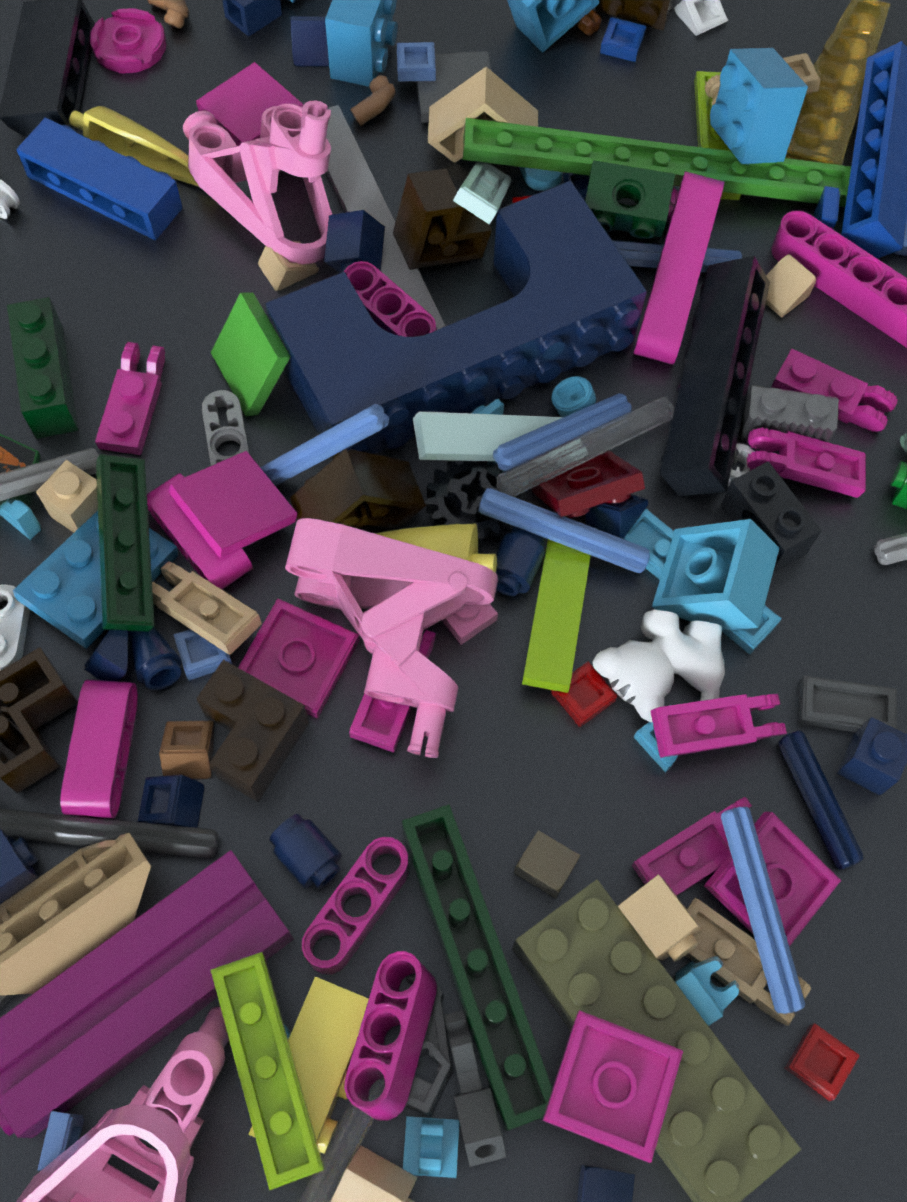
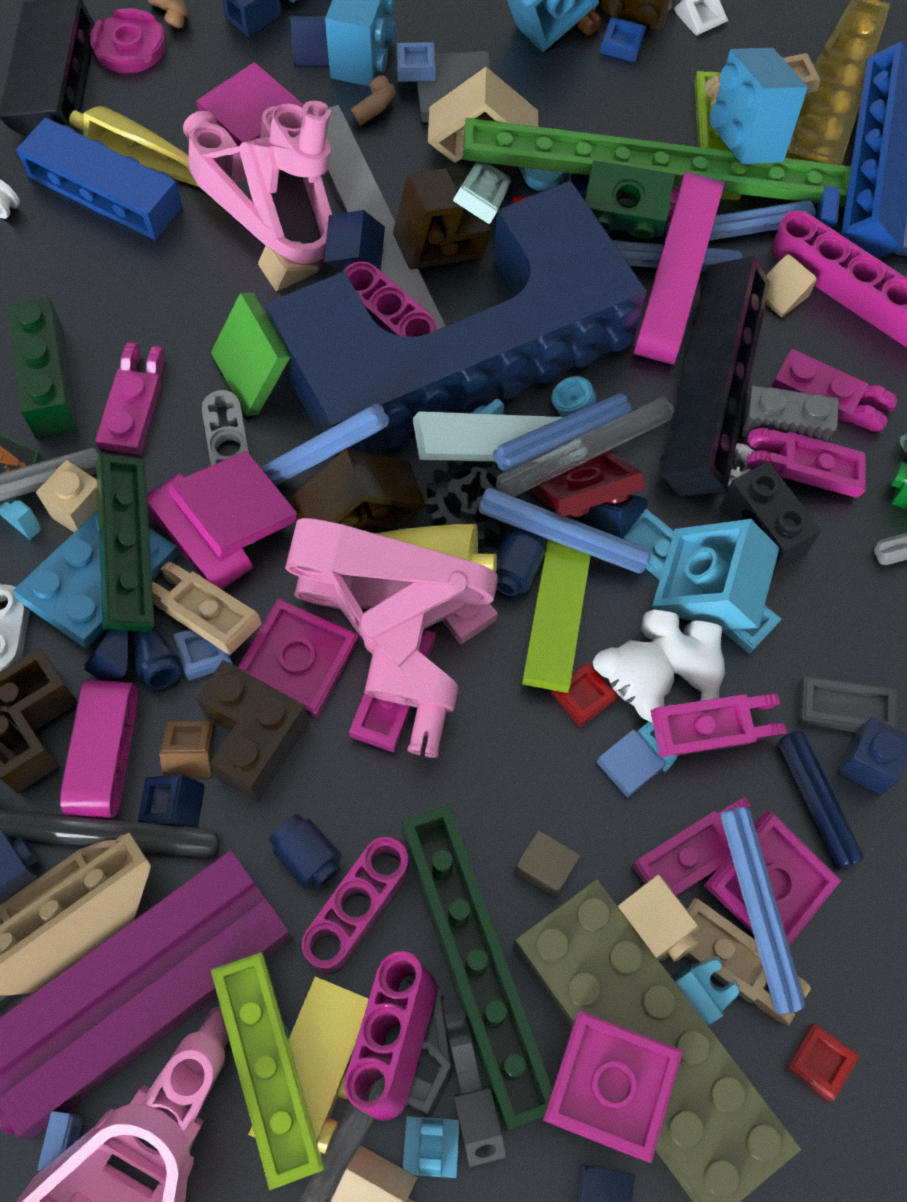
(630, 763): none -> medium blue tile
(753, 220): none -> medium blue axle

